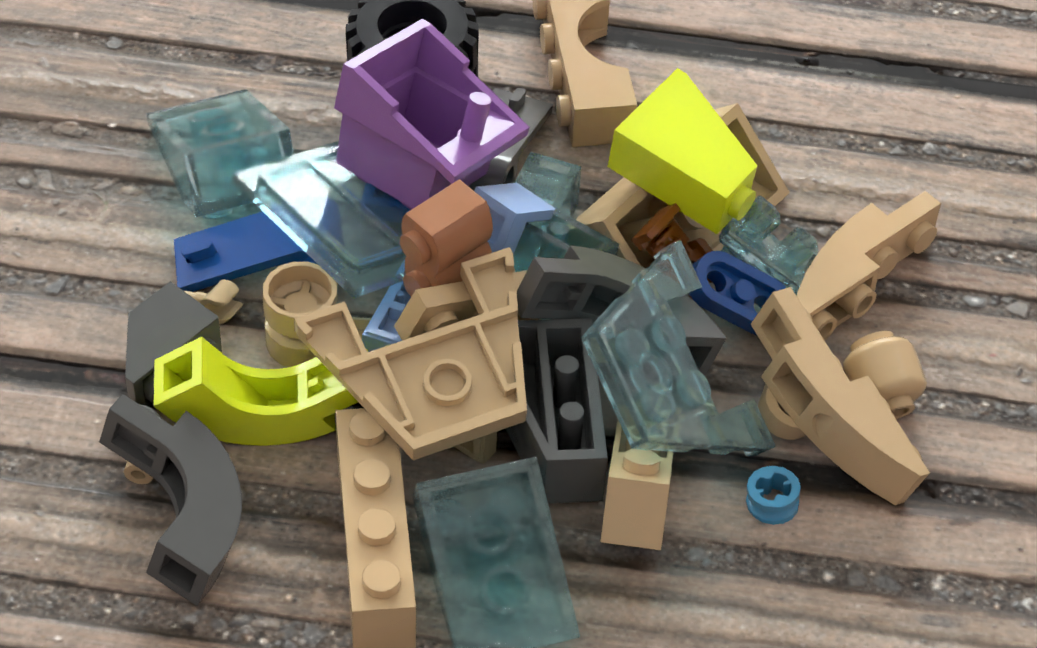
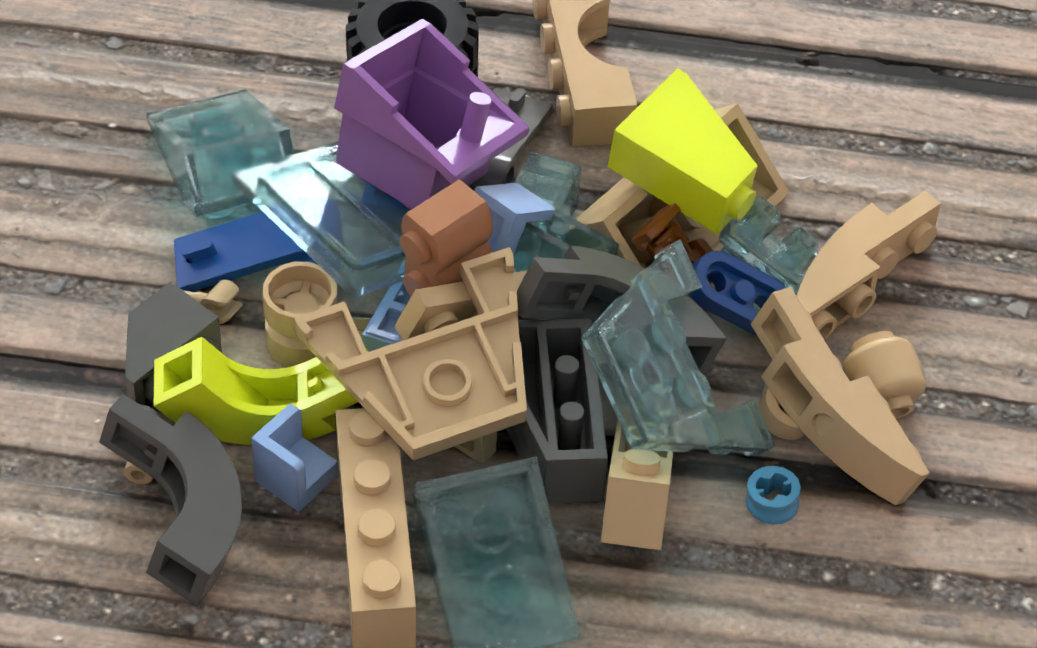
(290, 463): none -> light blue panel

